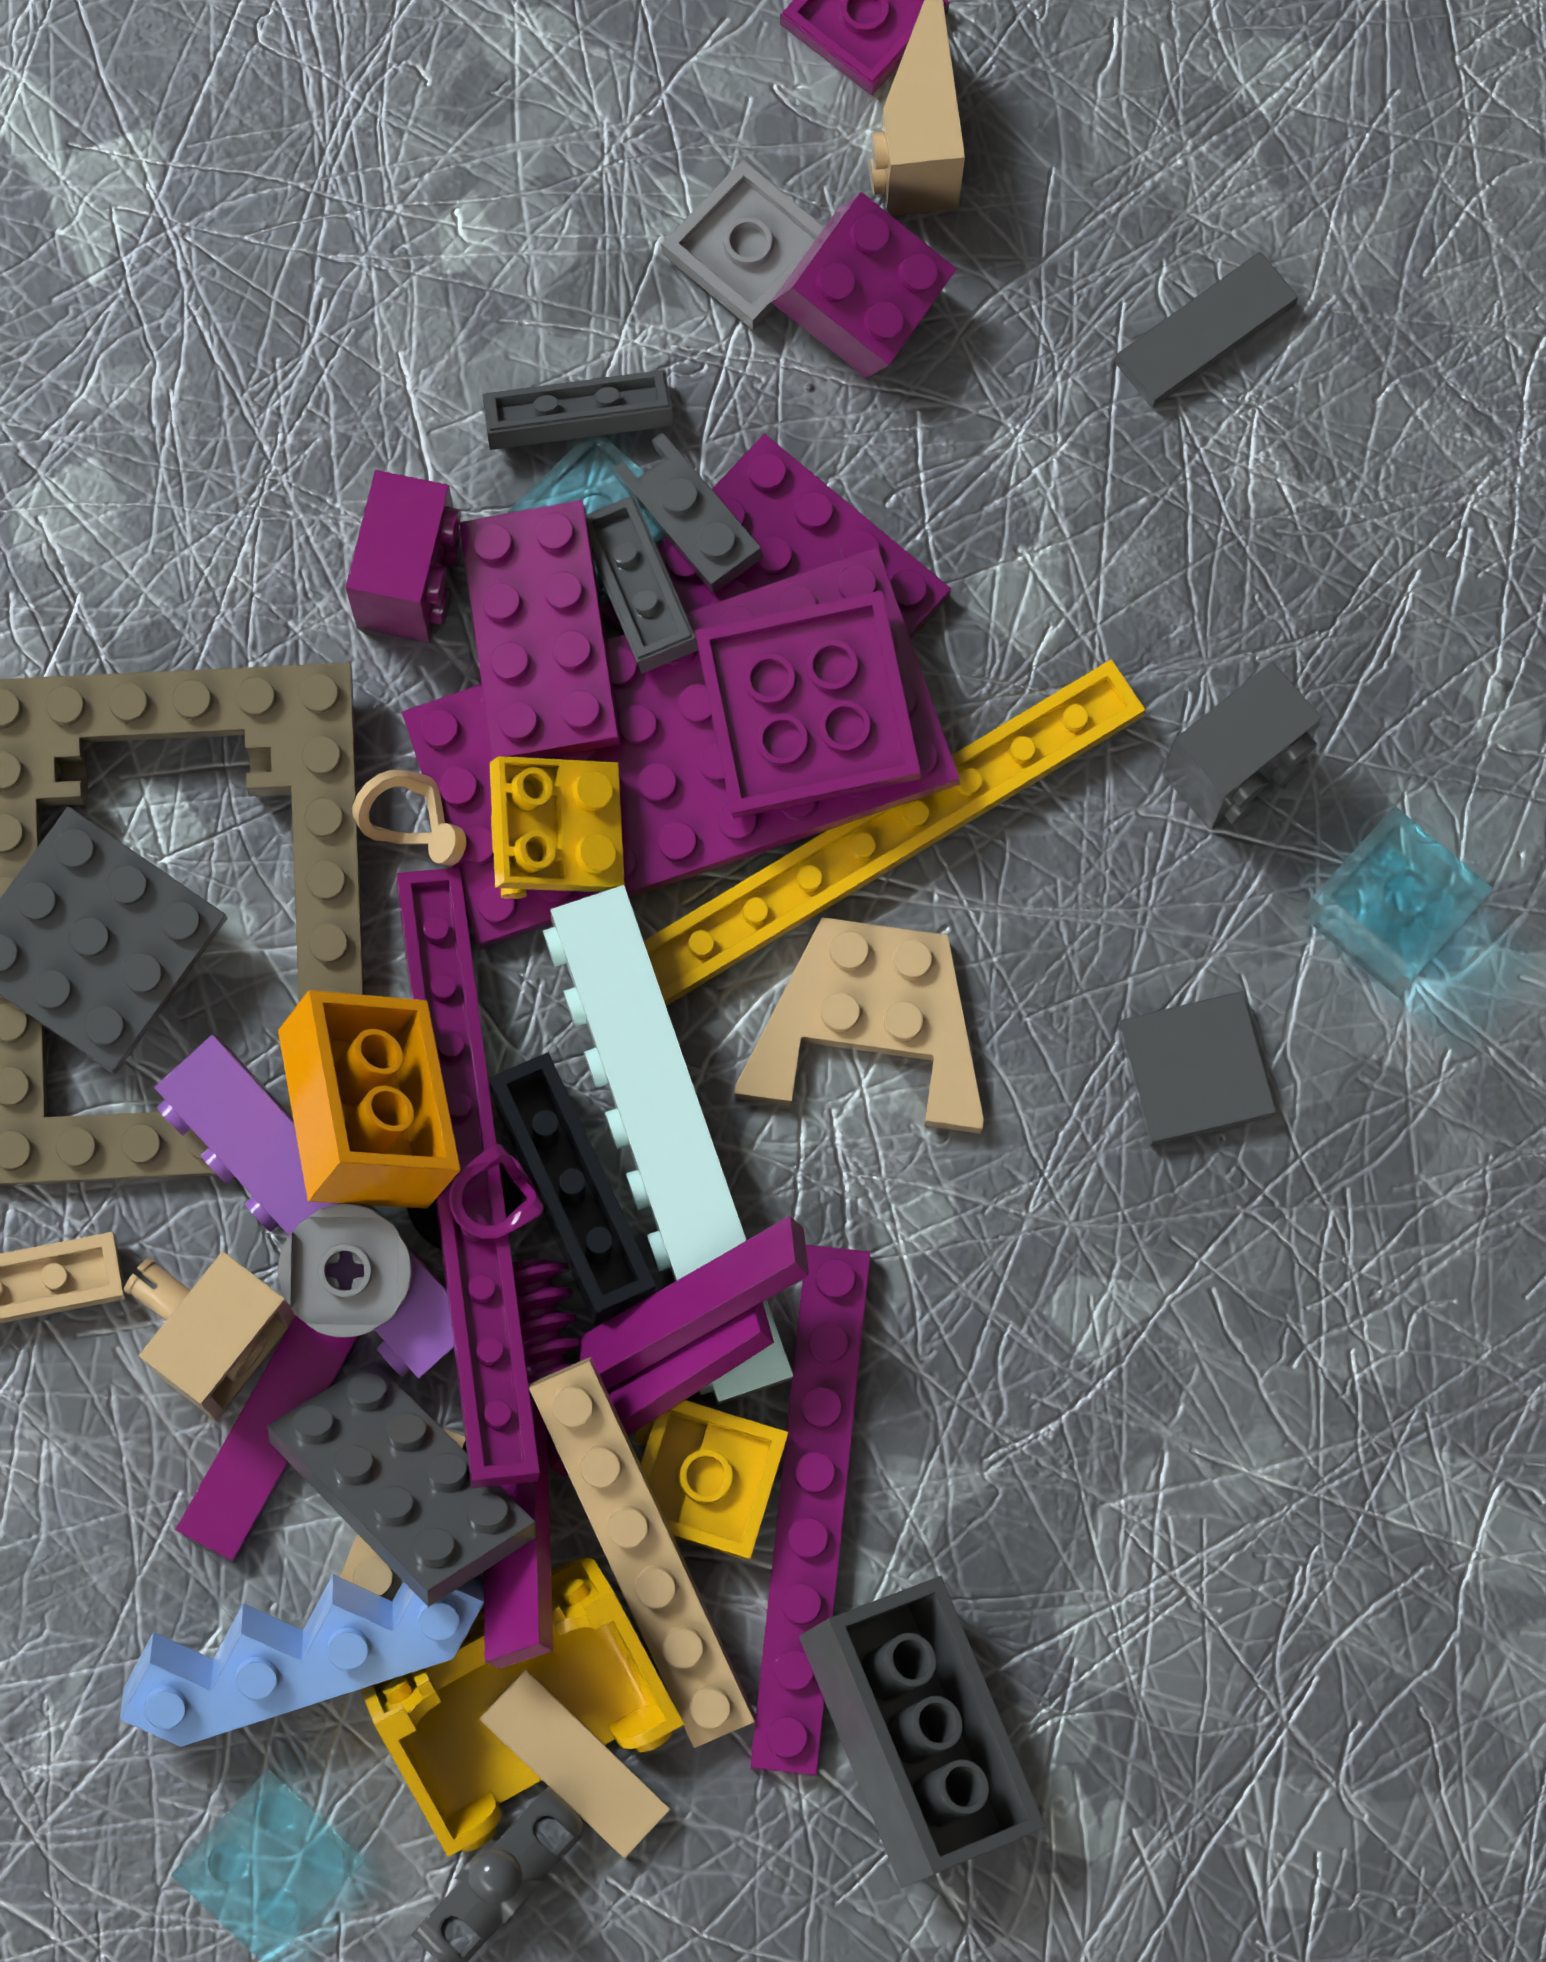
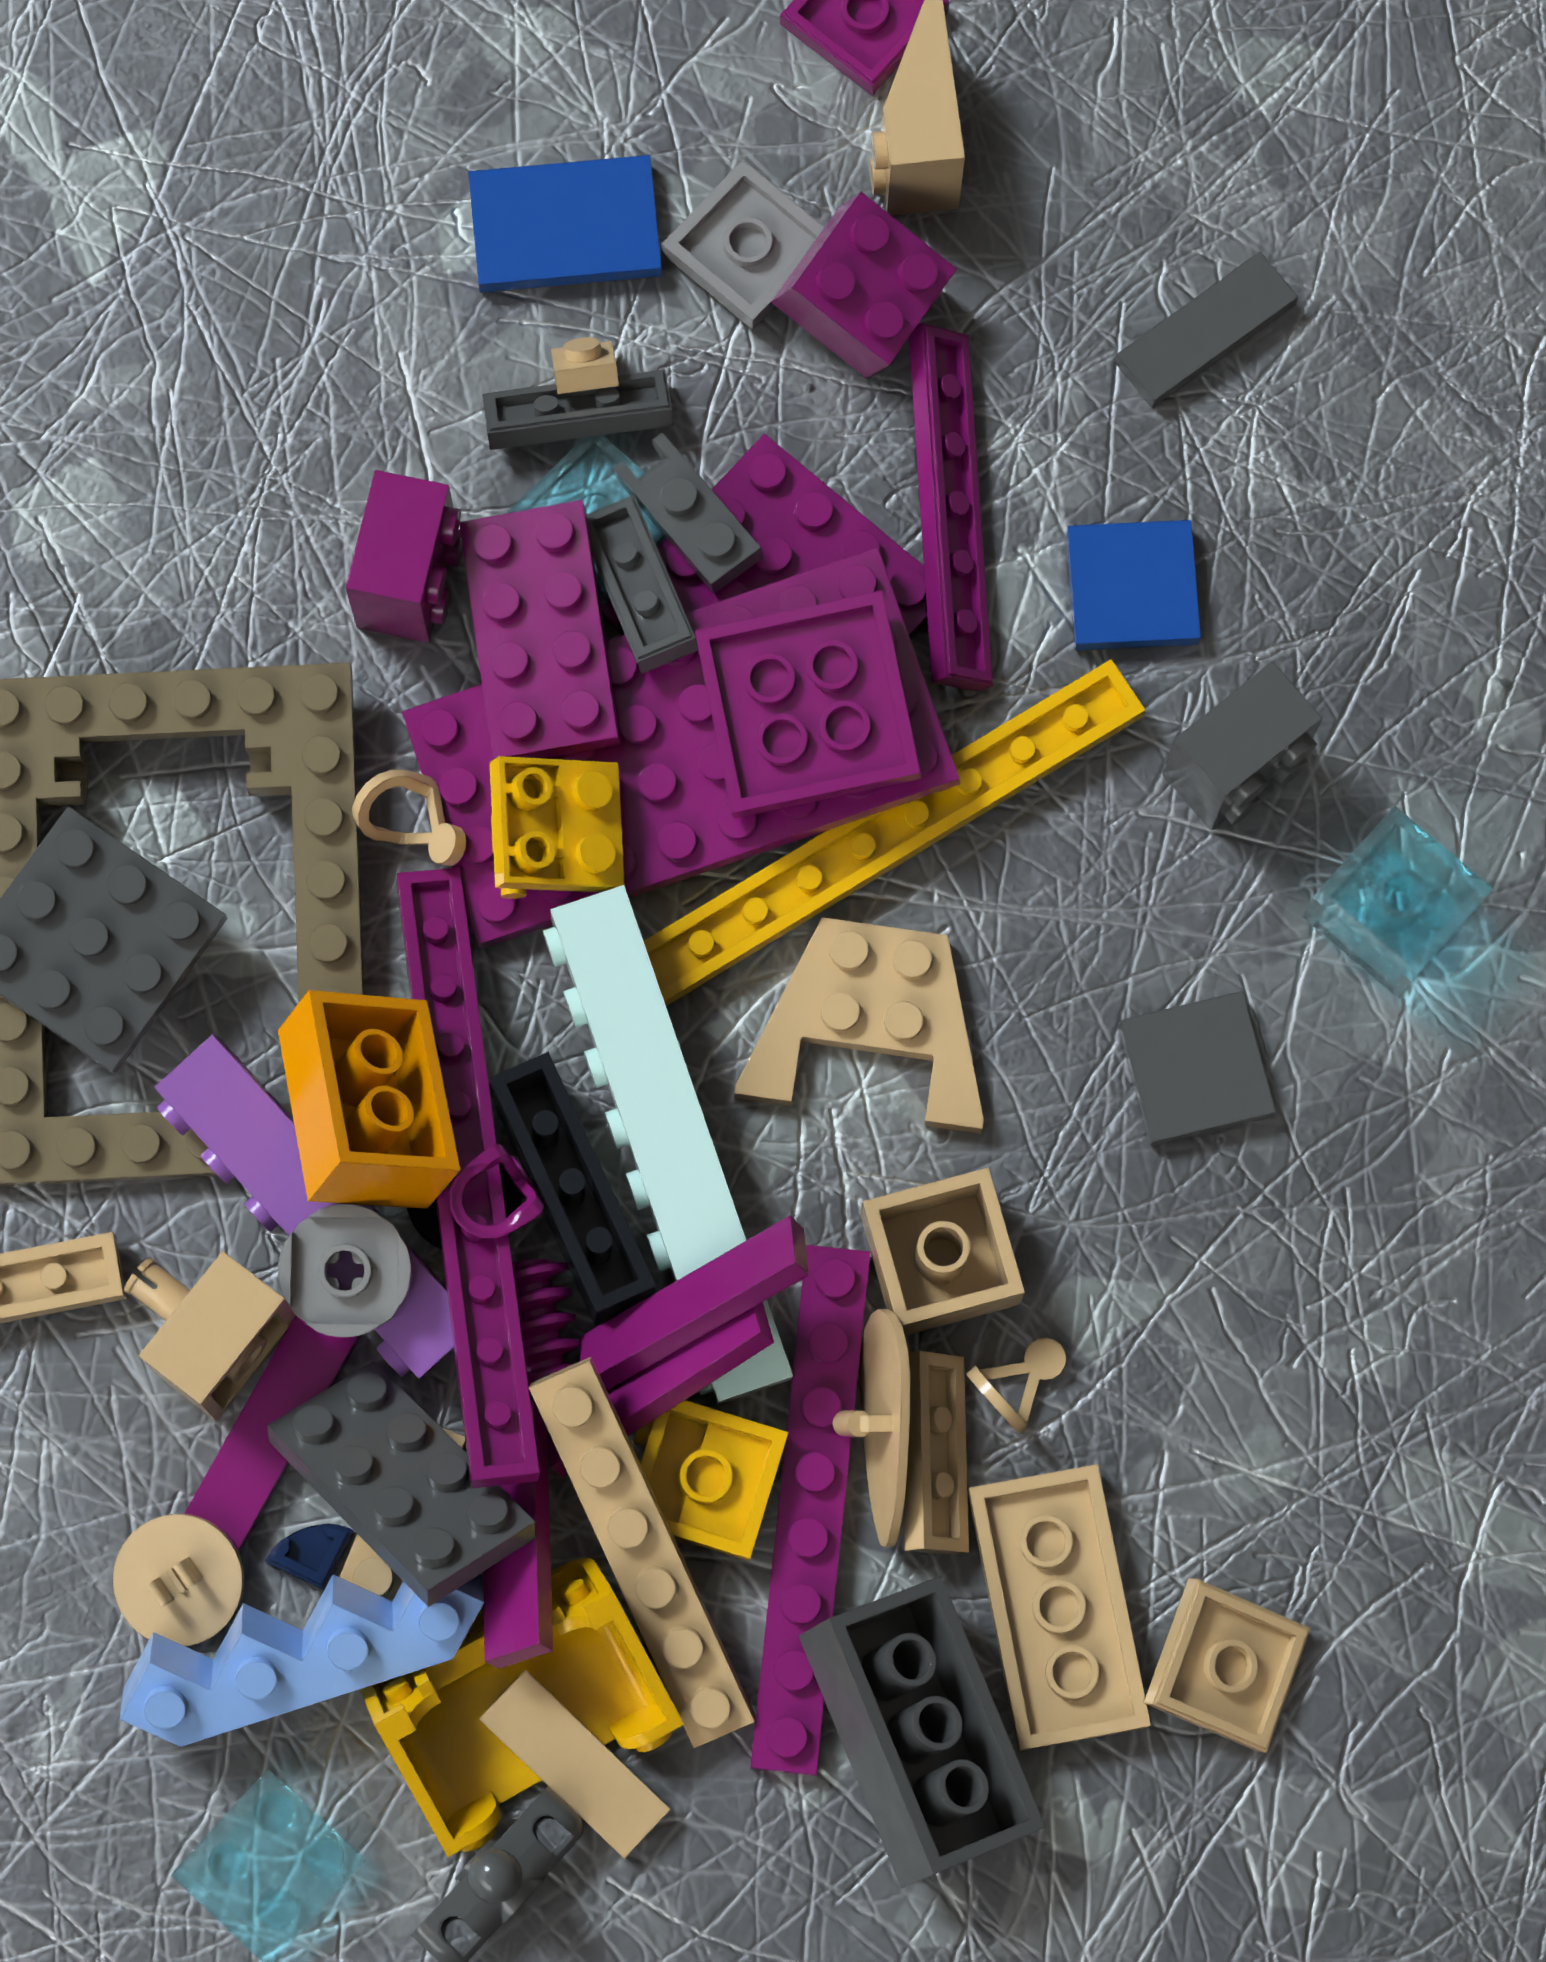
(178, 1579): none -> tan piece
(312, 1553): none -> dark blue tile
(564, 223): none -> blue tile
(584, 365): none -> tan plate
(883, 1420): none -> tan shield
(936, 1456): none -> tan plate
(942, 1251): none -> tan brick
(950, 508): none -> magenta tile
(1043, 1360): none -> tan piece
(1058, 1608): none -> tan plate
(1133, 585): none -> blue tile
(1227, 1665): none -> tan tile

